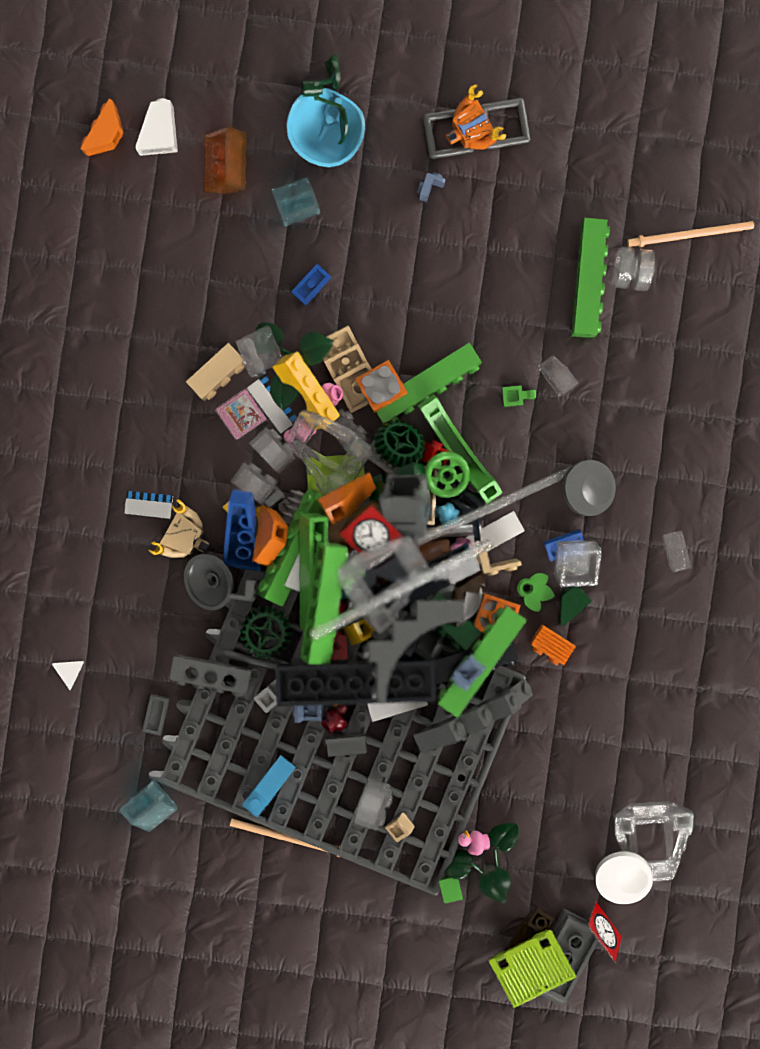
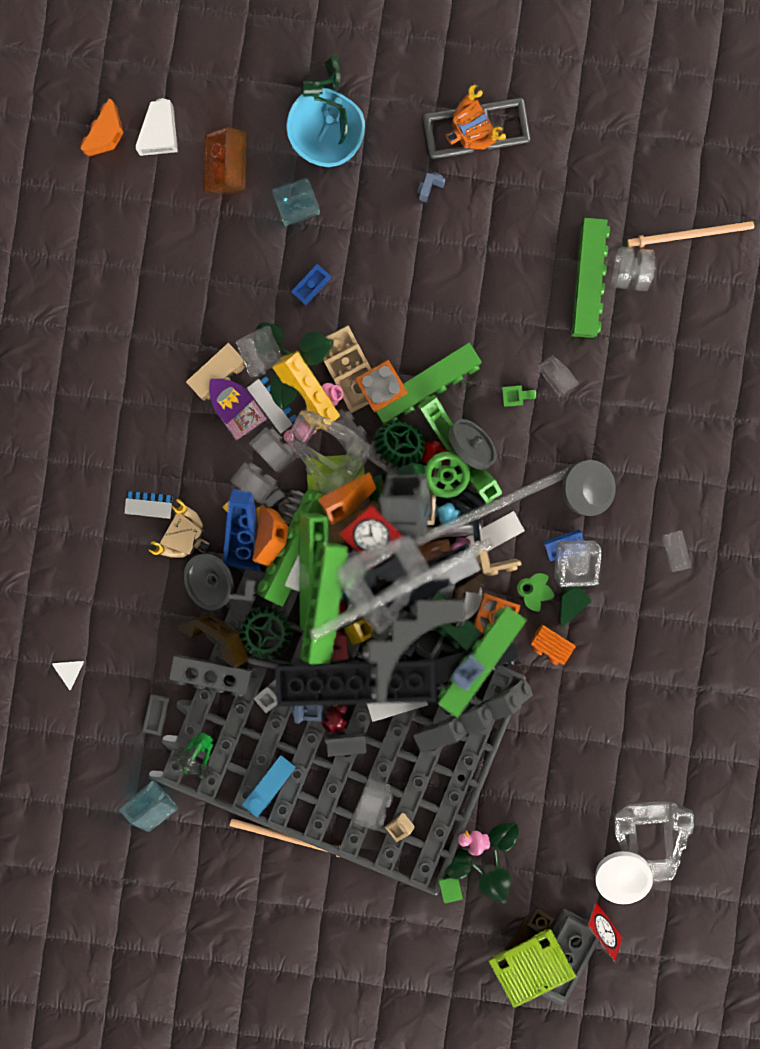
(188, 764): none -> plant
(228, 398): none -> dark purple sticker
(233, 649): none -> dark brown slope
(472, 444): none -> dark grey piece

